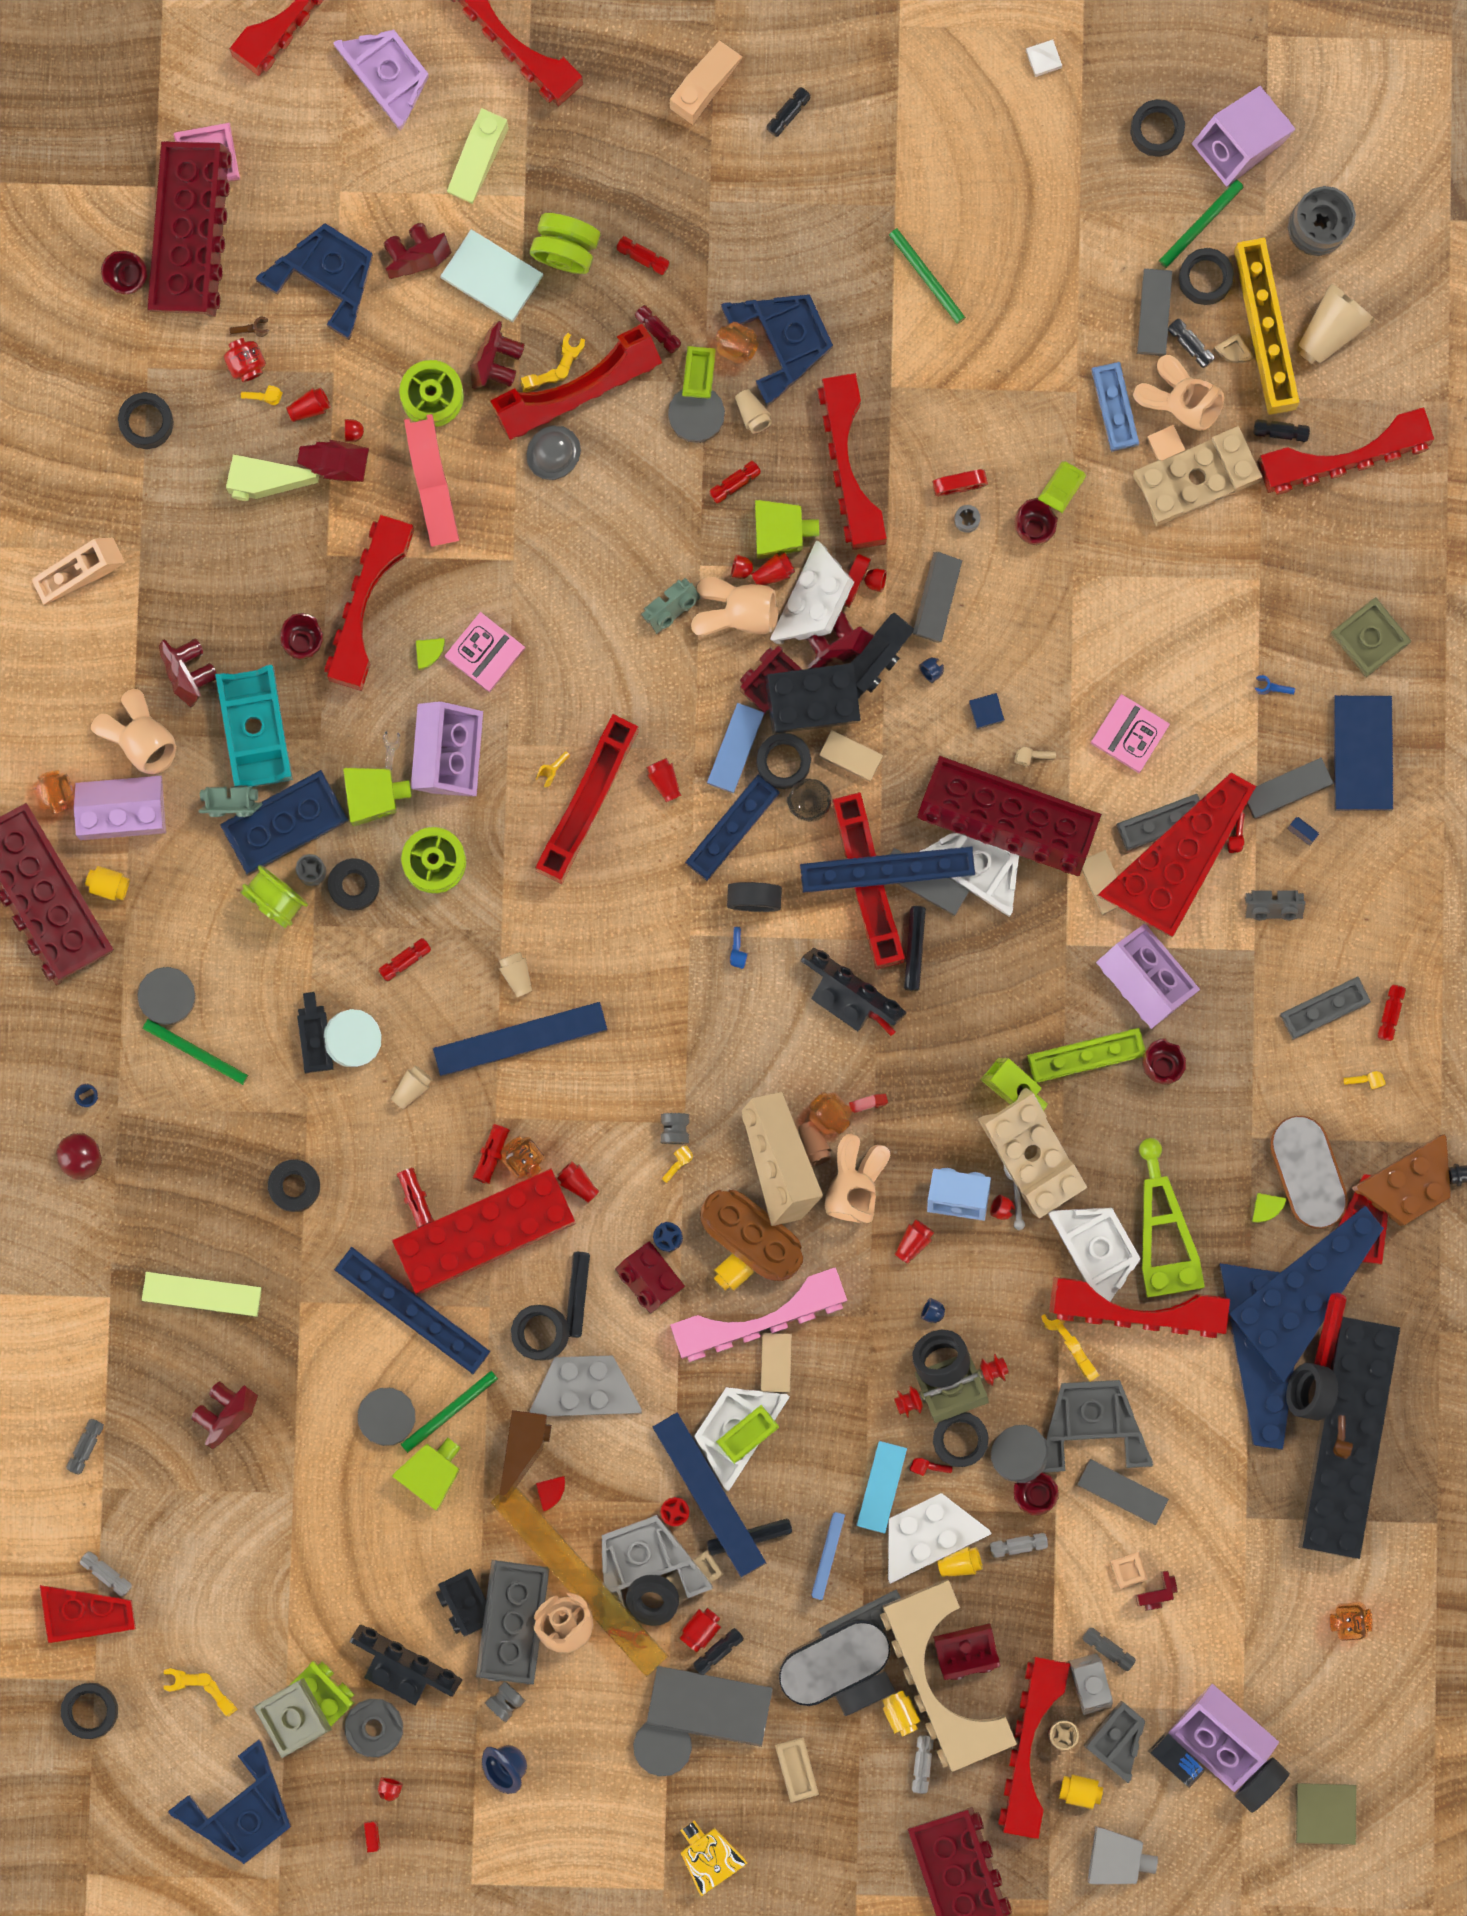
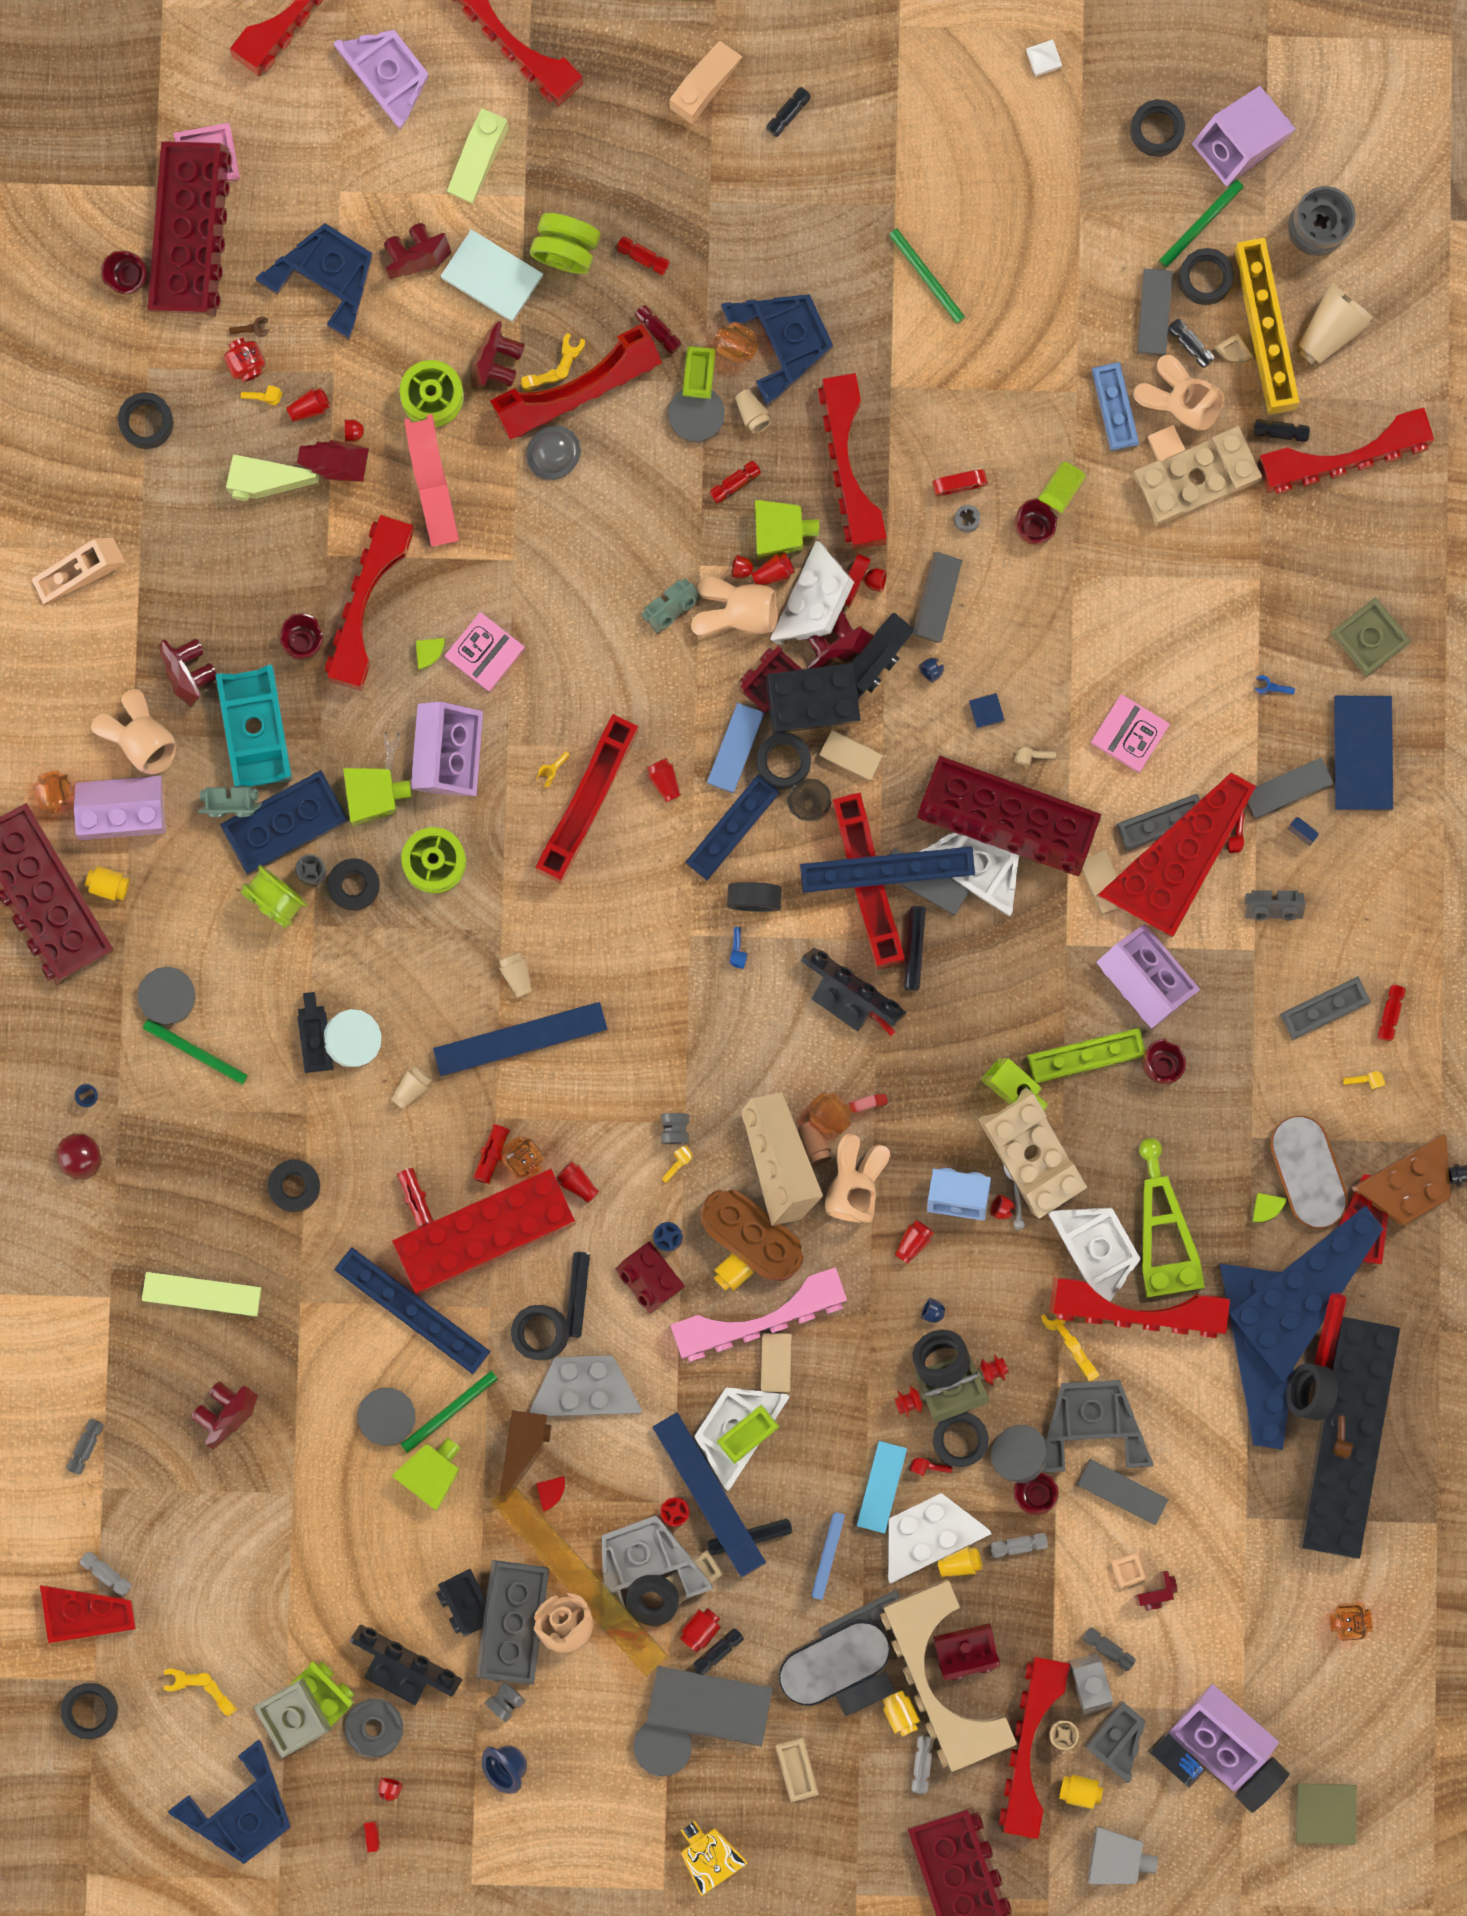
(404, 959): red axle -> none

